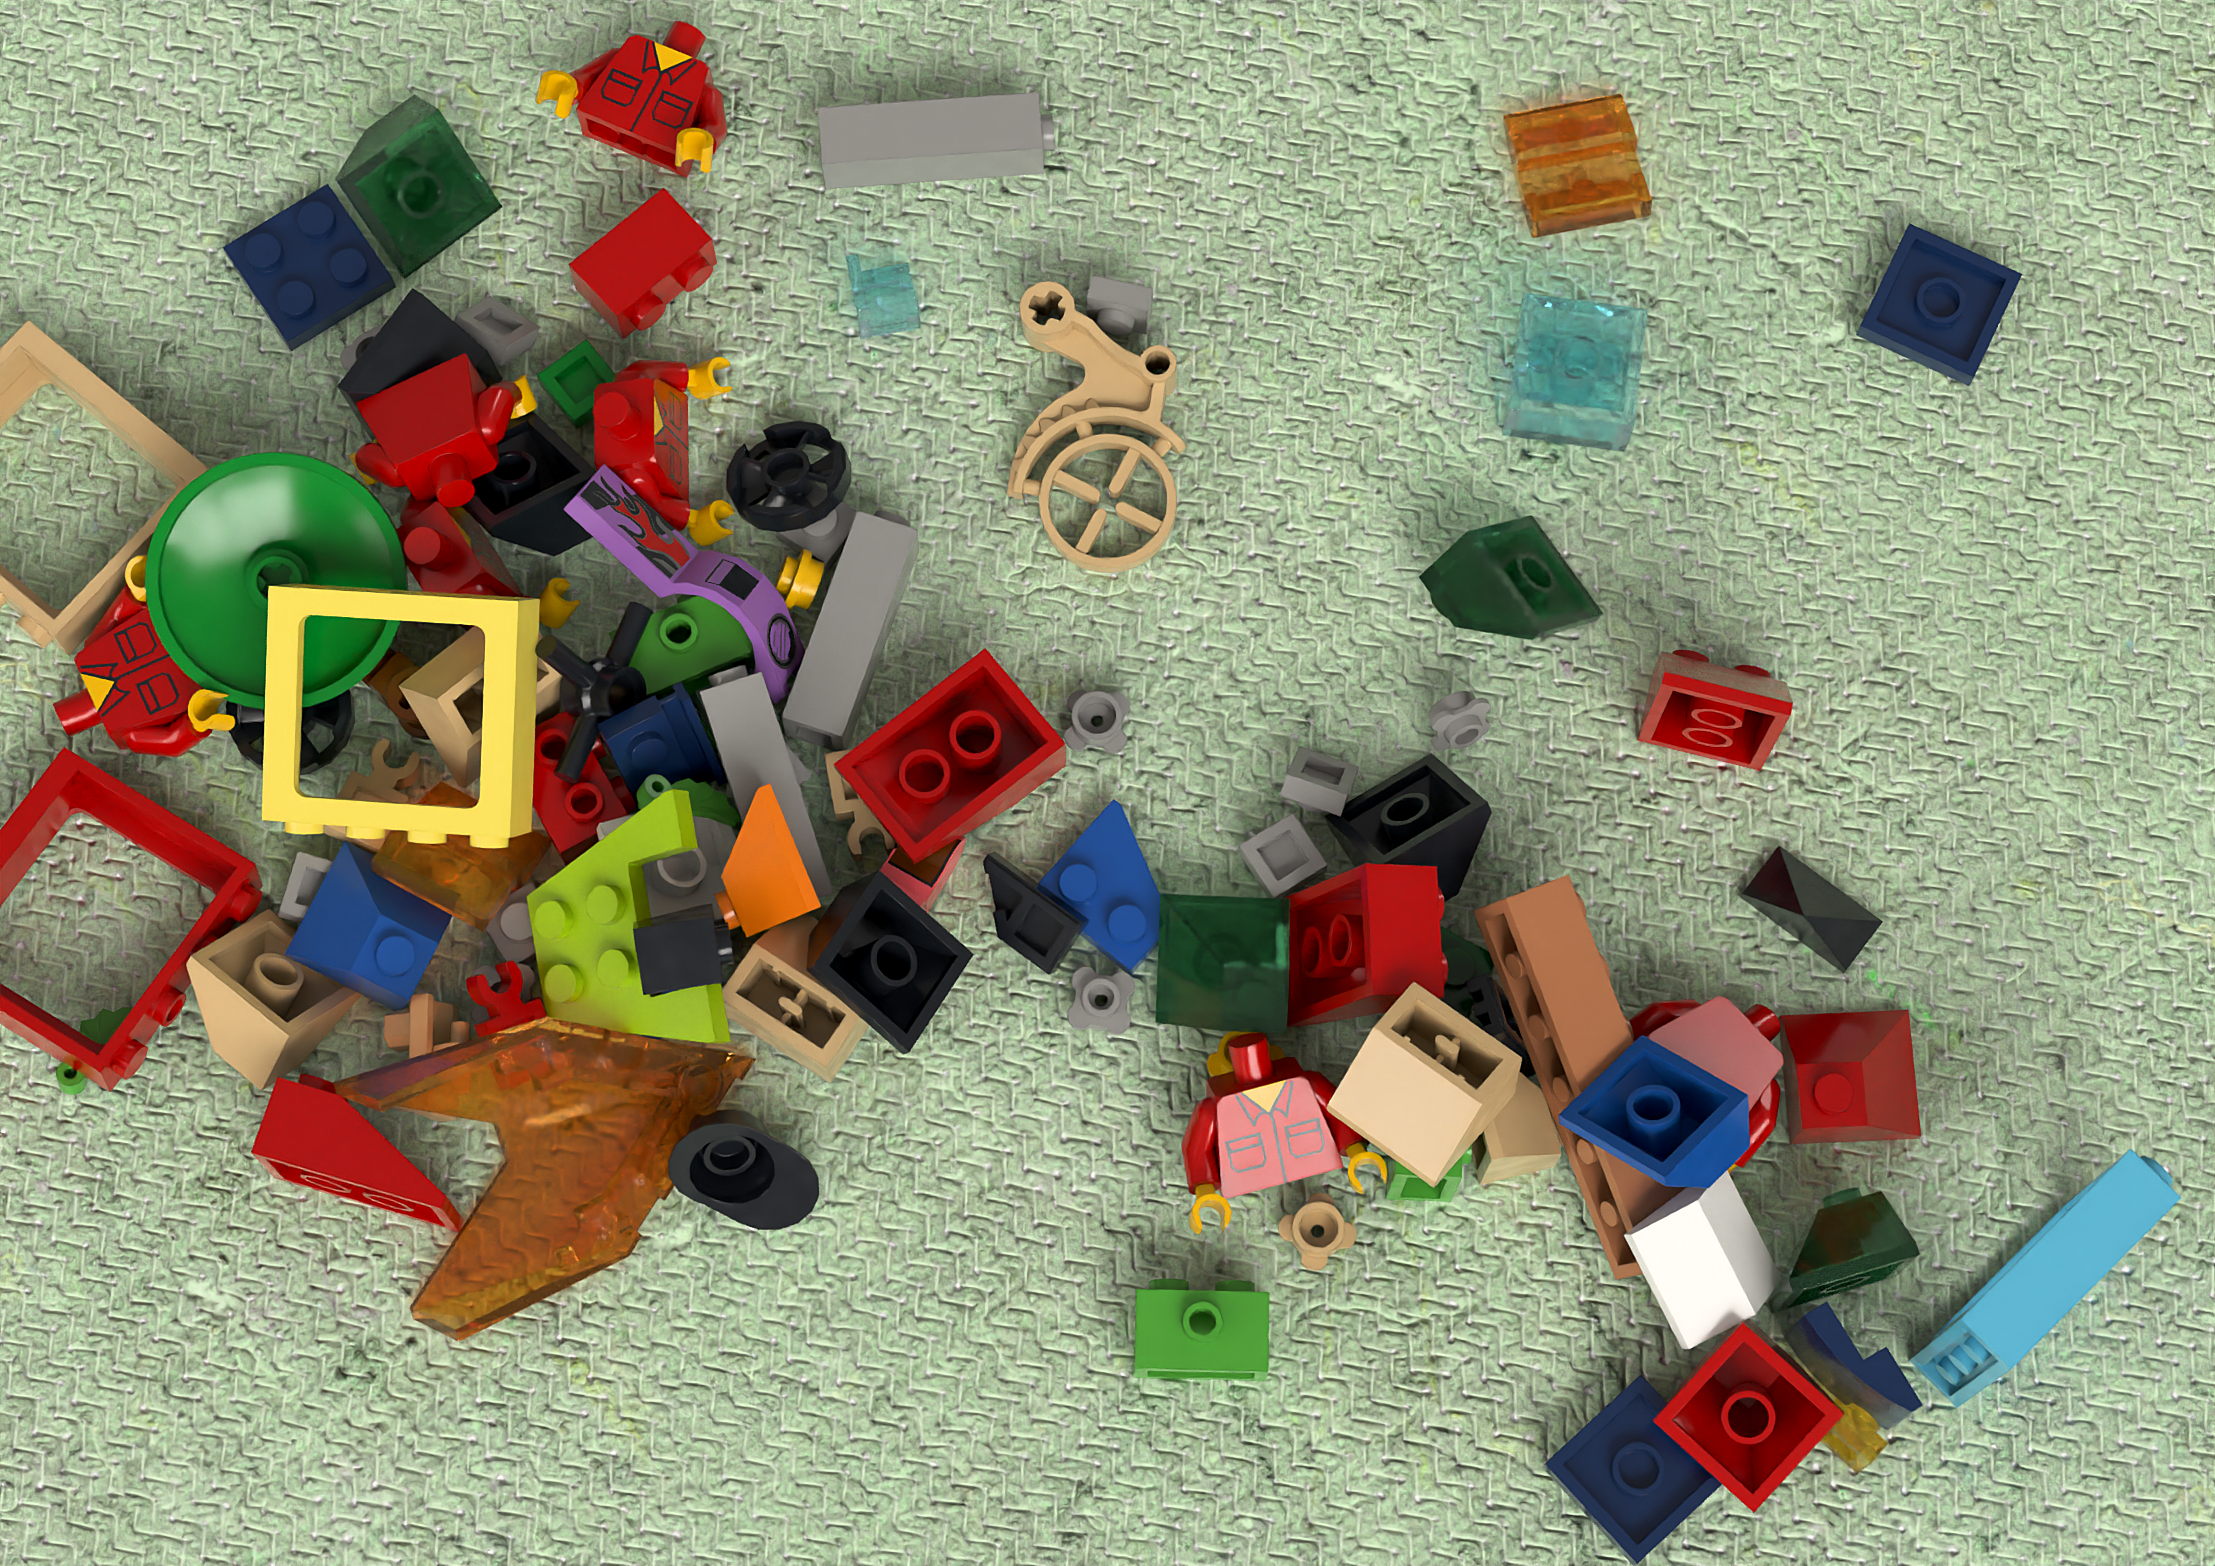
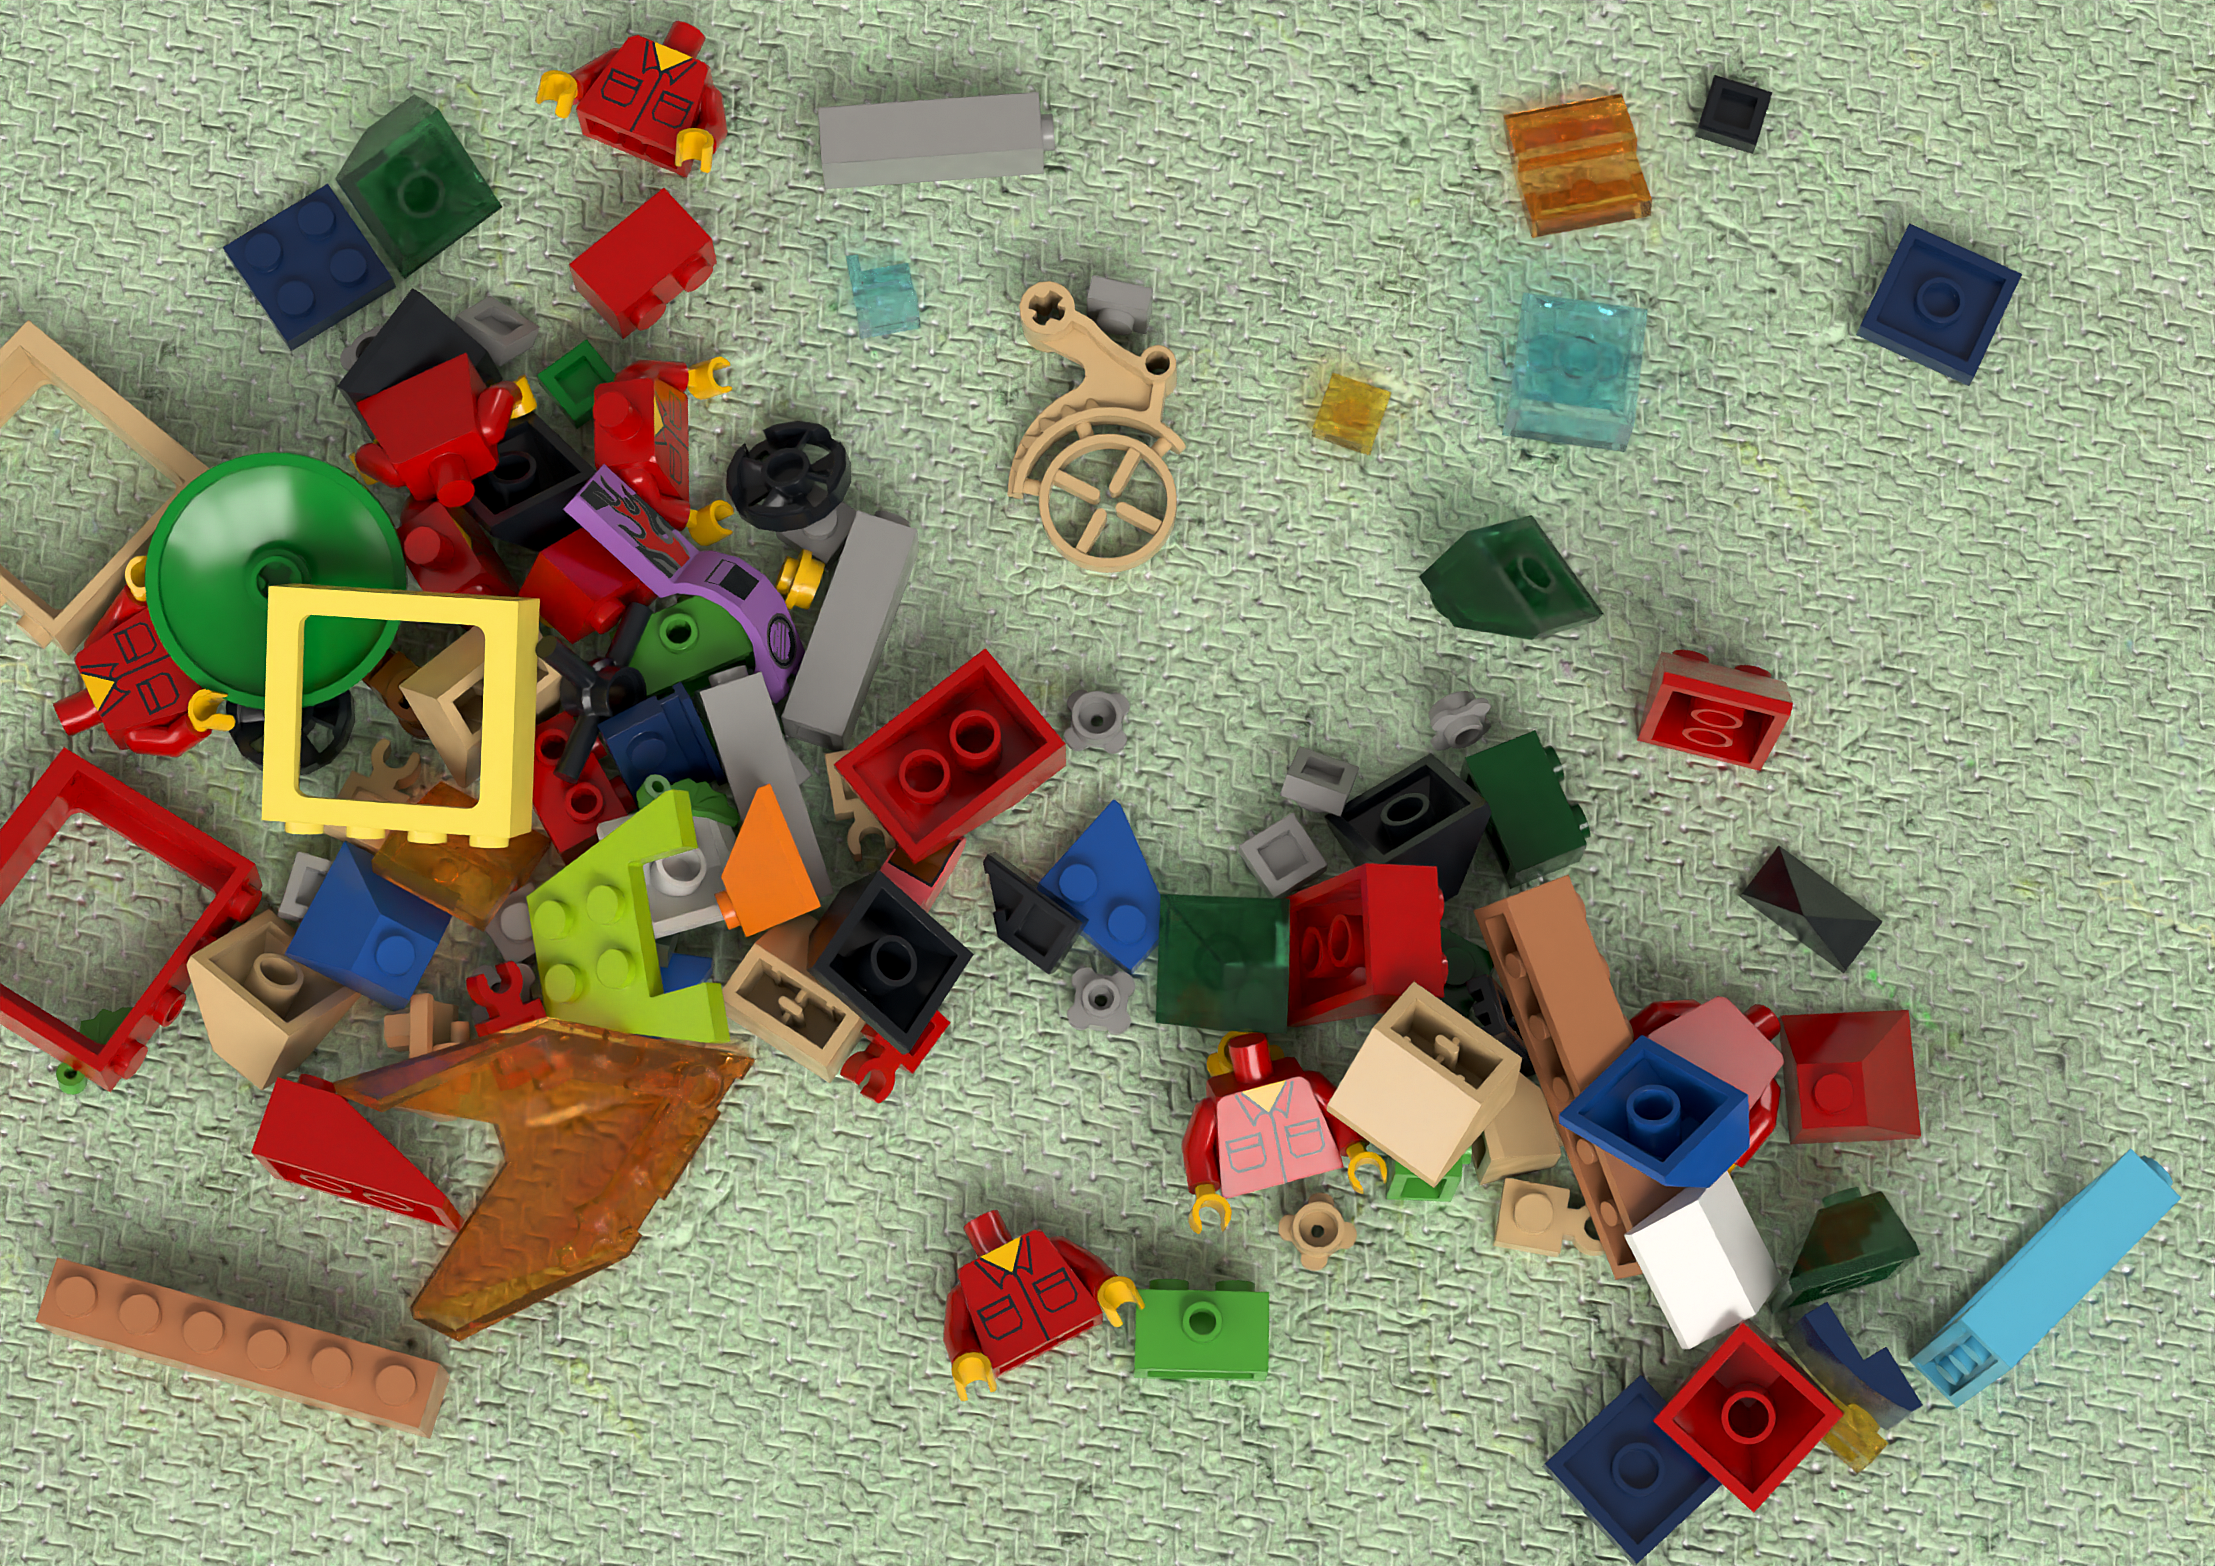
(243, 1348): none -> nougat brick
(582, 586): none -> red brick
(682, 949): black slope -> none
(743, 1171): black piece -> none
(885, 1059): none -> red plate
(1024, 1300): none -> red torso
(1351, 414): none -> clear yellow plate
(1530, 819): none -> dark green brick
(1537, 1220): none -> tan plate
(1733, 114): none -> black tile

